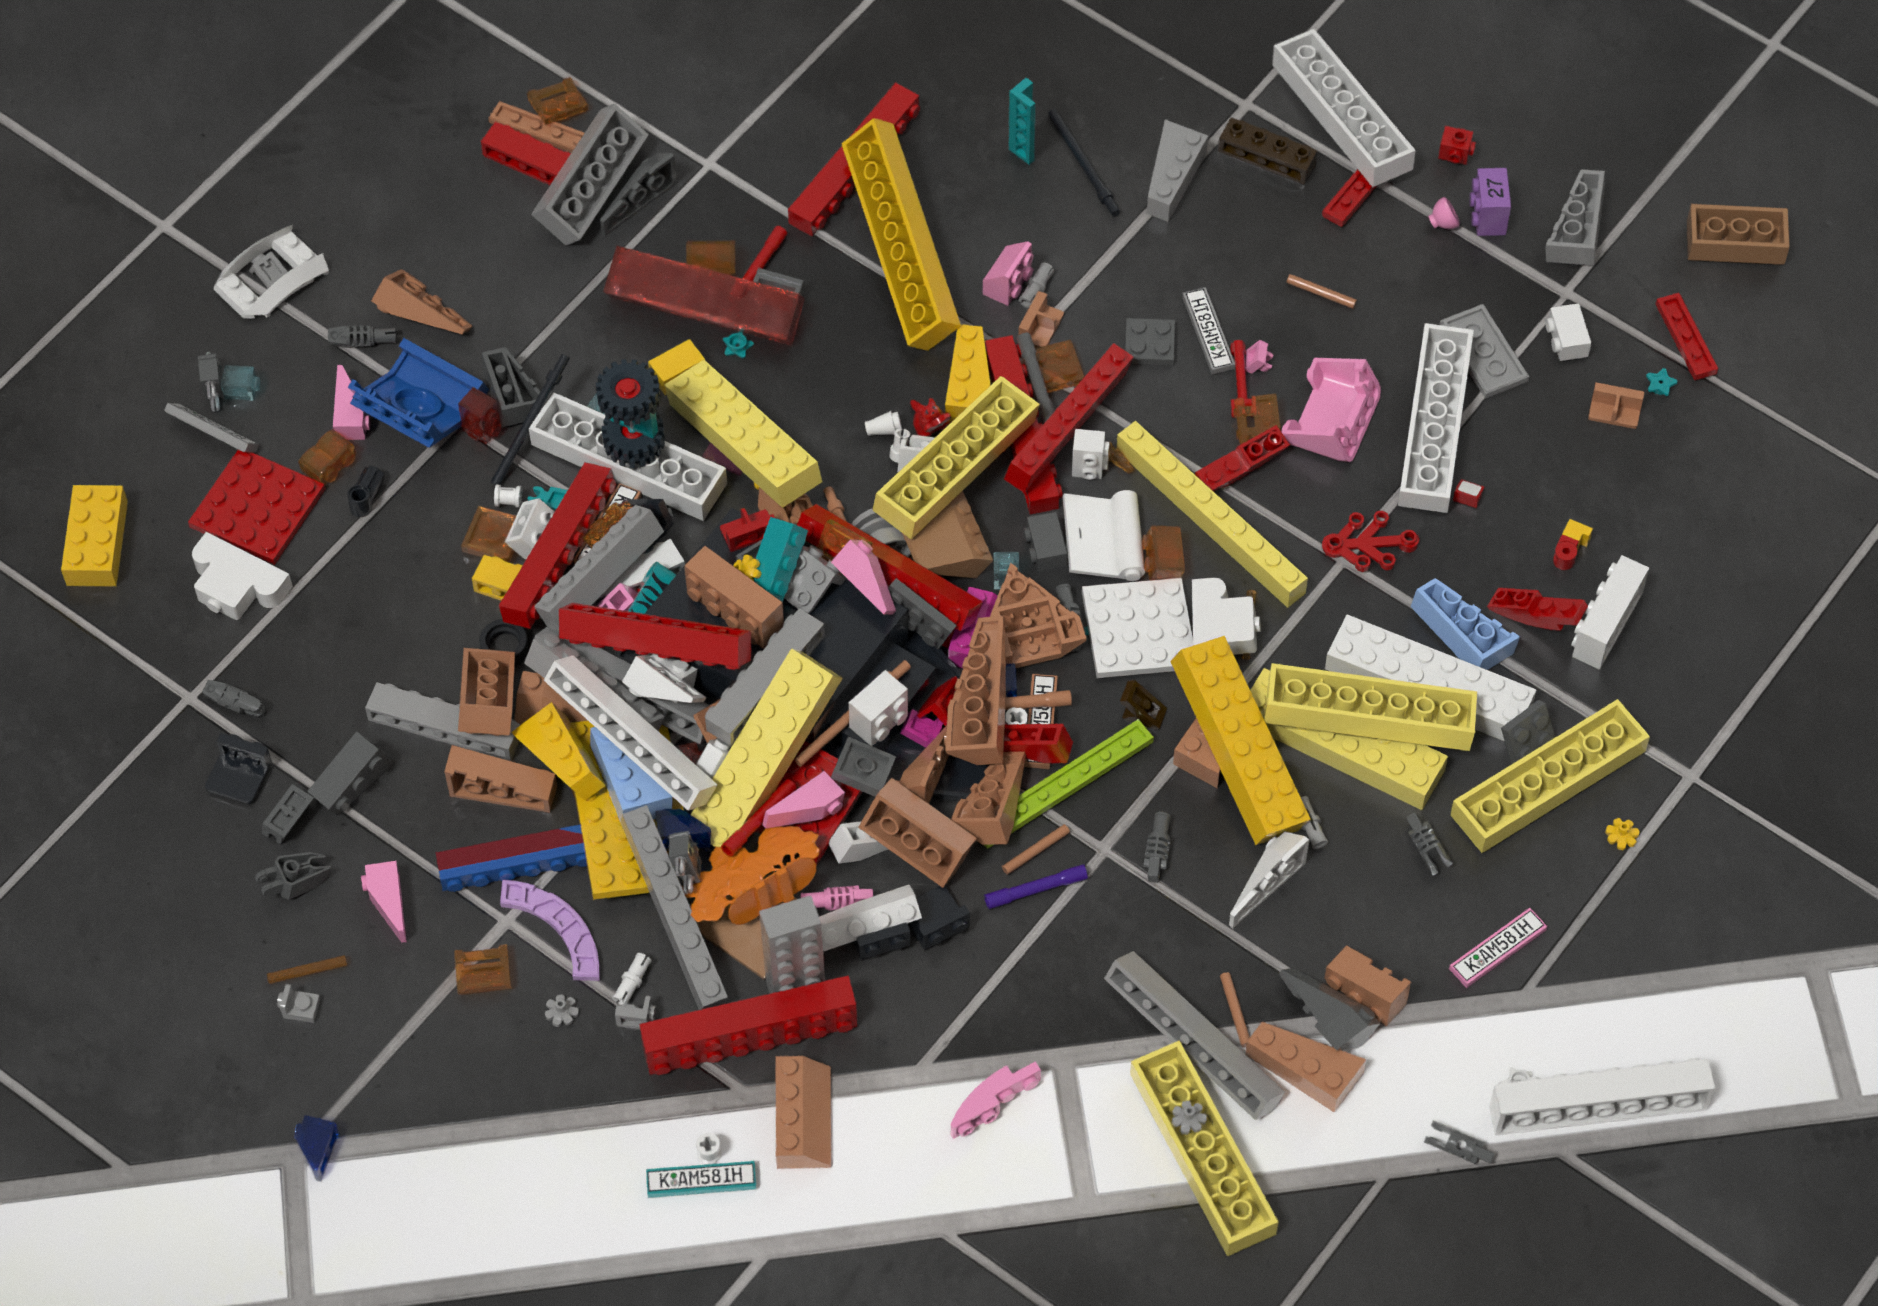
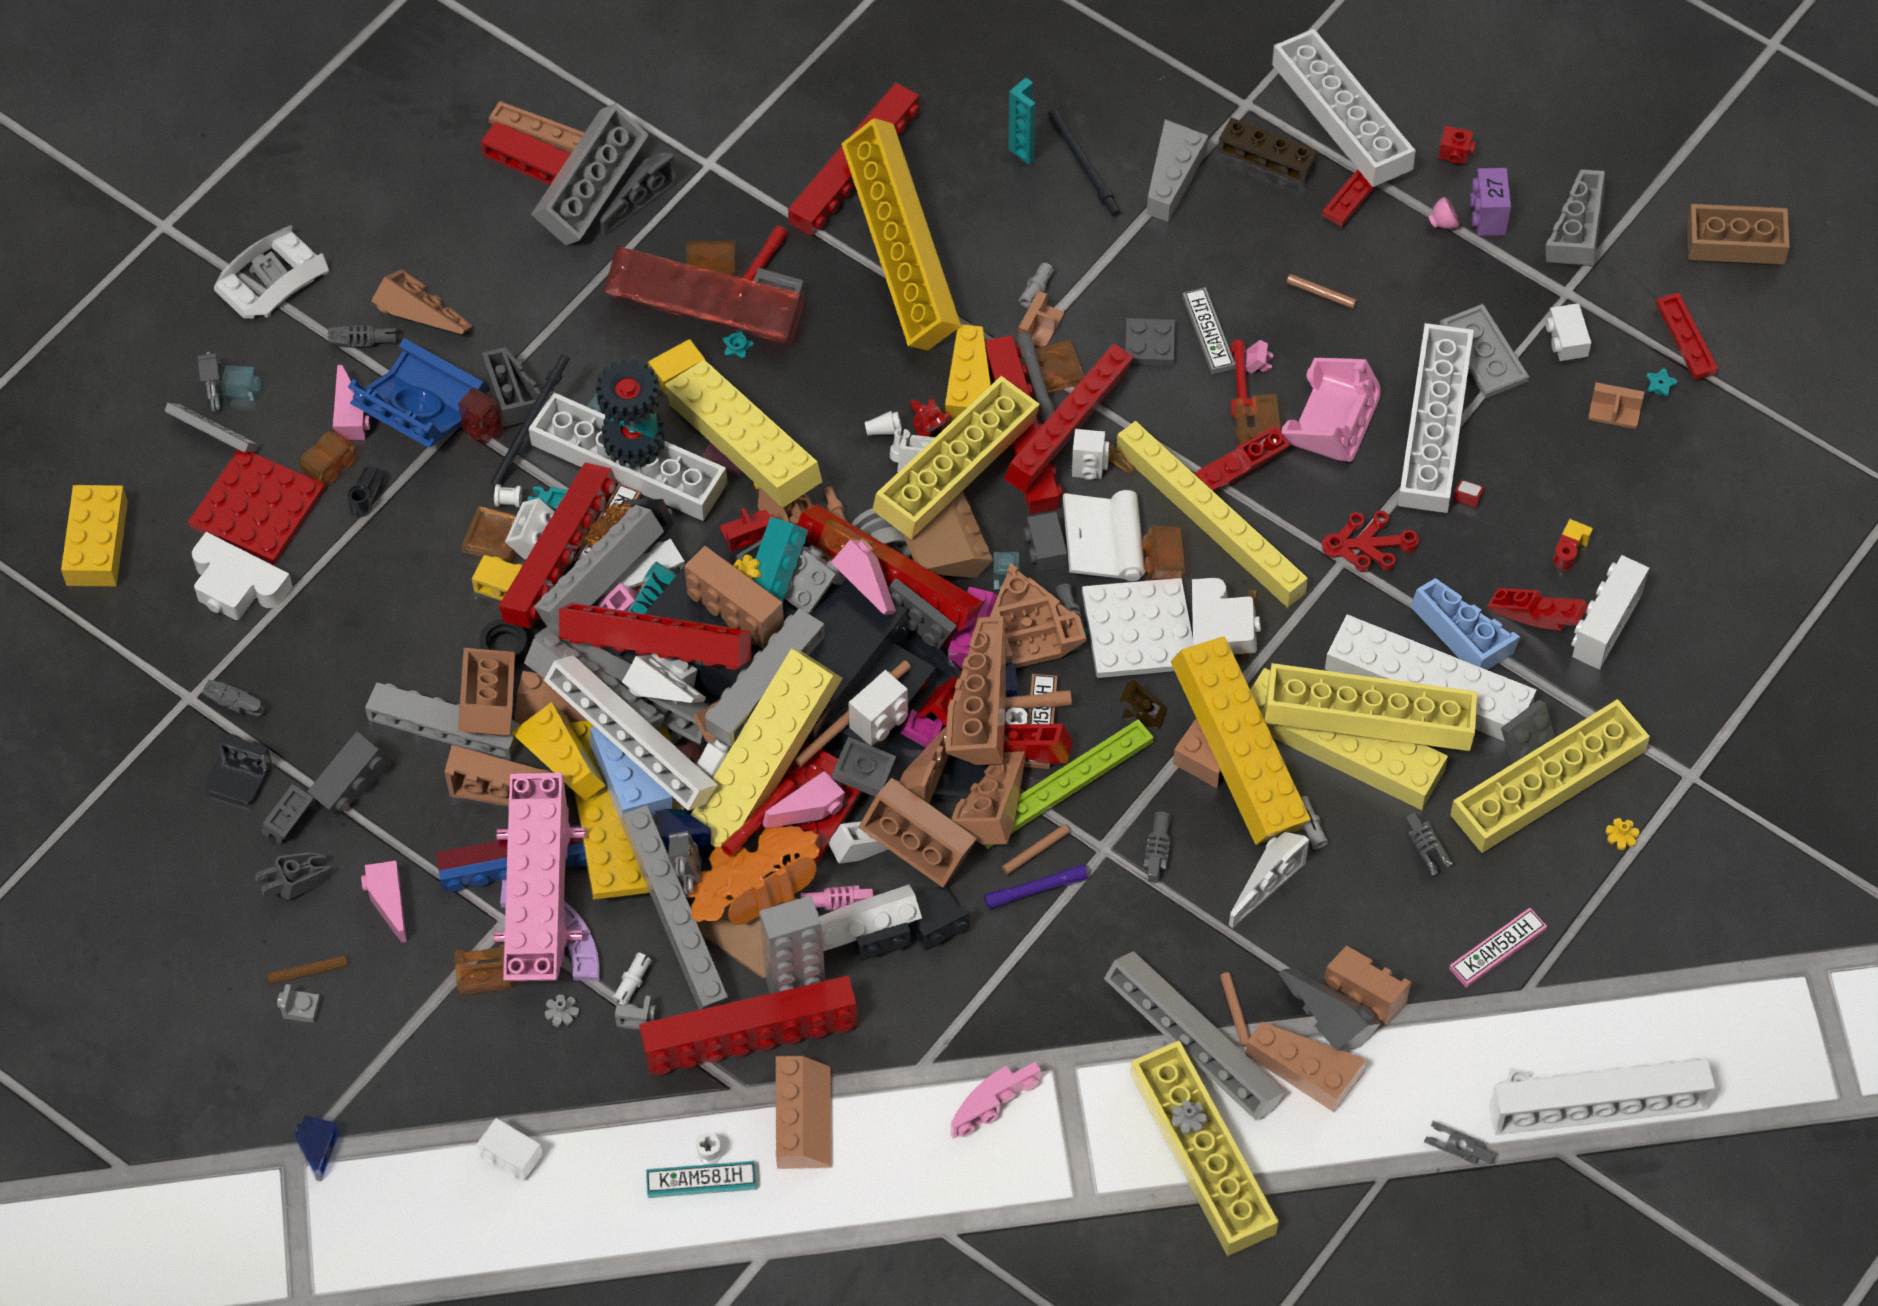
(509, 1149): none -> white brick
(536, 878): none -> bright pink piece
(559, 106): clear orange plate -> none
(1009, 273): bright pink slope -> none

